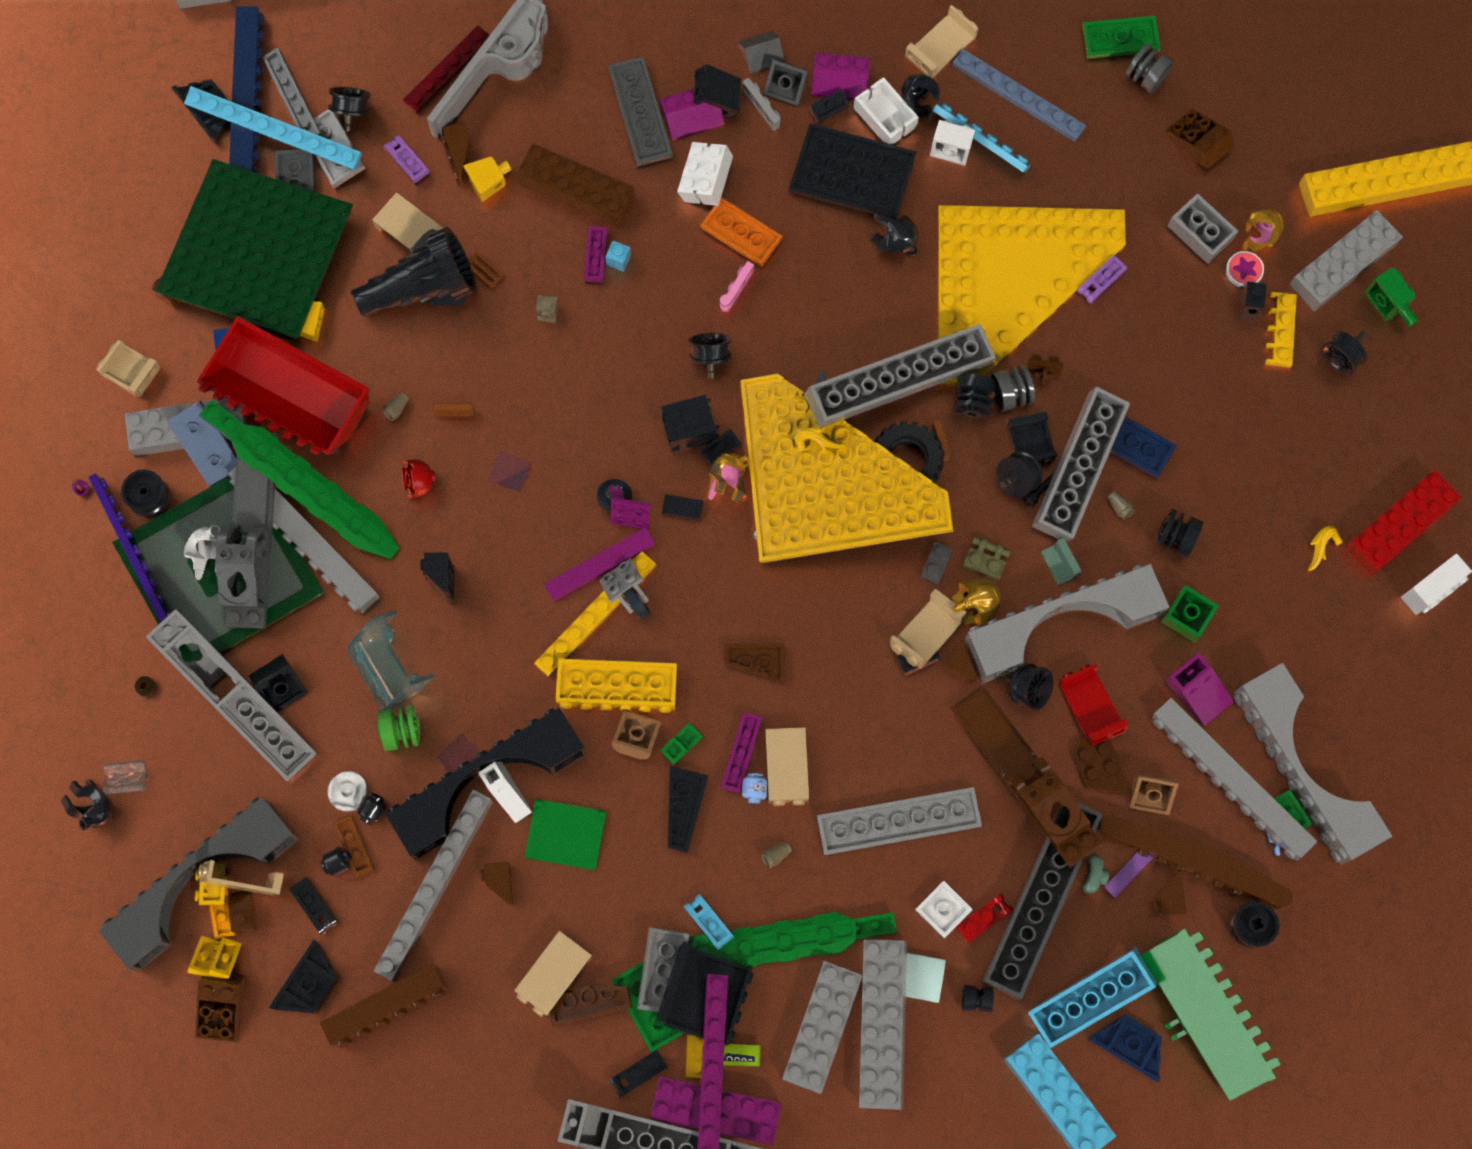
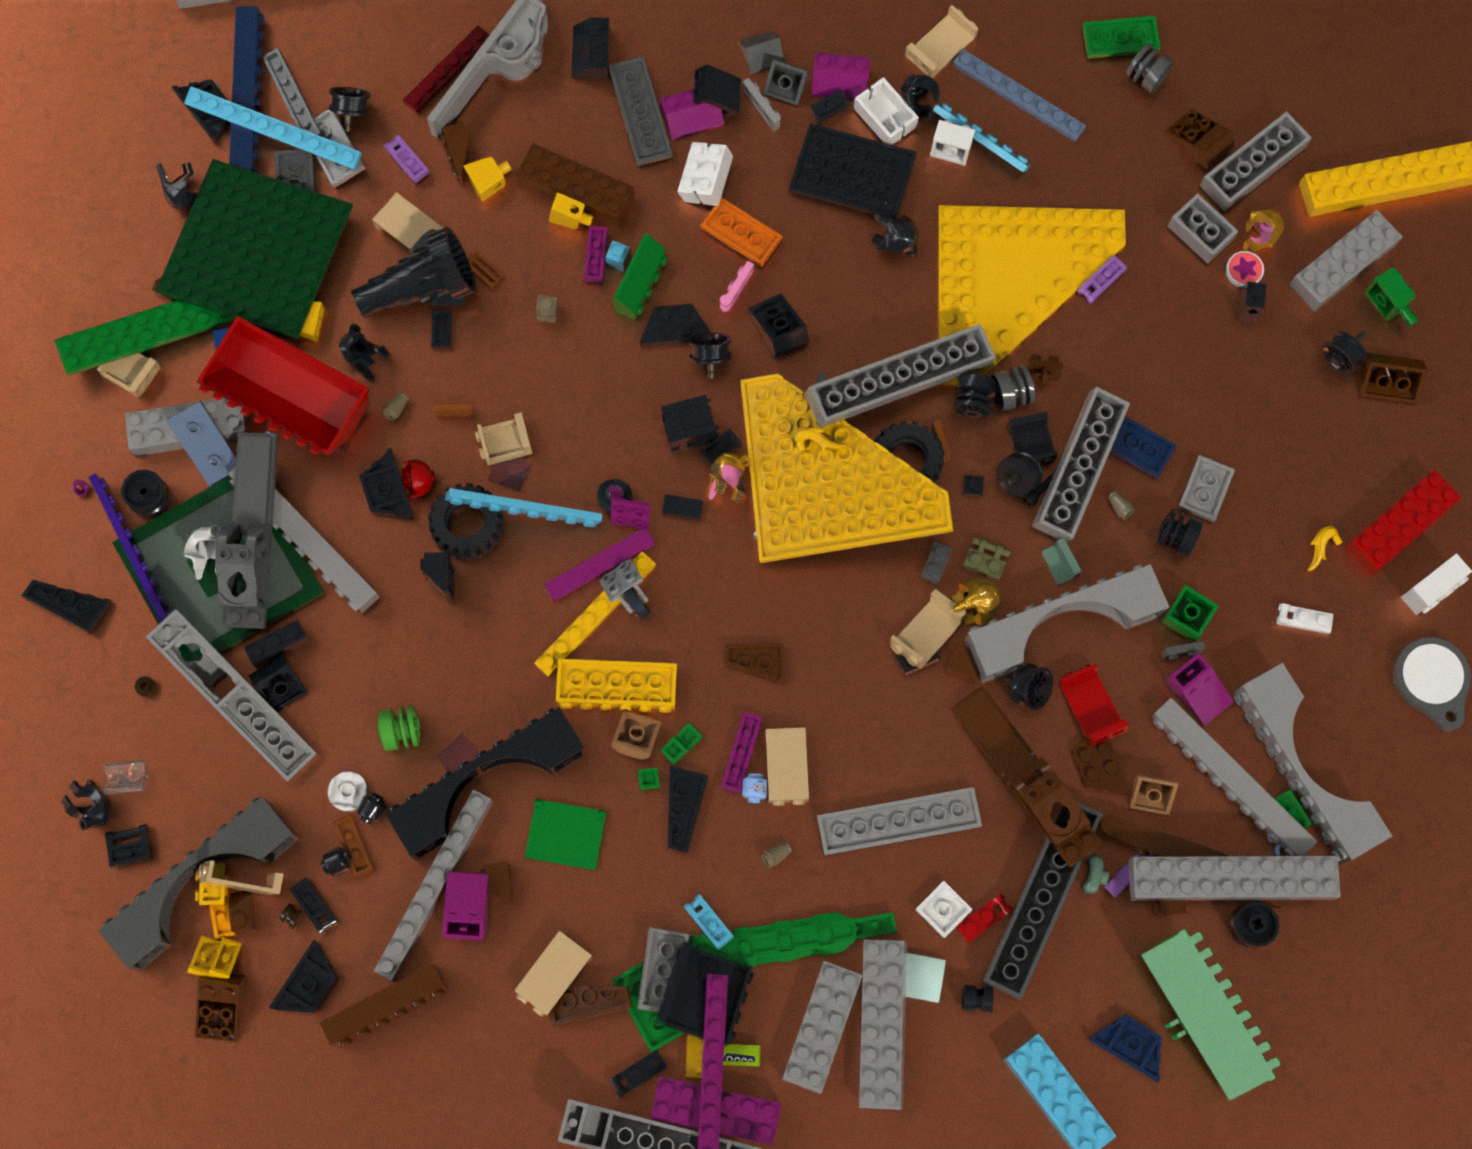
(73, 607): none -> black wing
(128, 852): none -> black plate
(135, 334): none -> green plate
(176, 191): none -> black piece
(264, 649): none -> black arch
(291, 916): none -> dark brown wheel
(302, 482): green plate -> none
(357, 351): none -> black piece
(380, 665): clear light blue windscreen -> none
(385, 488): none -> black wing
(441, 329): none -> black tile
(464, 546): none -> black tyre
(466, 906): none -> magenta slope
(504, 440): none -> tan panel
(505, 791): white slope -> none
(516, 506): none -> medium azure plate
(568, 212): none -> yellow torso
(591, 48): none -> black slope
(640, 277): none -> green slope
(648, 778): none -> green plate
(673, 325): none -> black wing
(779, 325): none -> black slope
(973, 485): none -> black plate
(1093, 997): medium azure brick -> none
(1176, 652): none -> dark grey plate
(1206, 488): none -> light grey plate
(1234, 878): none -> light grey brick
(1255, 161): none -> light grey brick
(1283, 329): yellow hinge -> none
(1305, 619): none -> white plate
(1392, 378): none -> reddish brown slope
(1434, 680): none -> piece

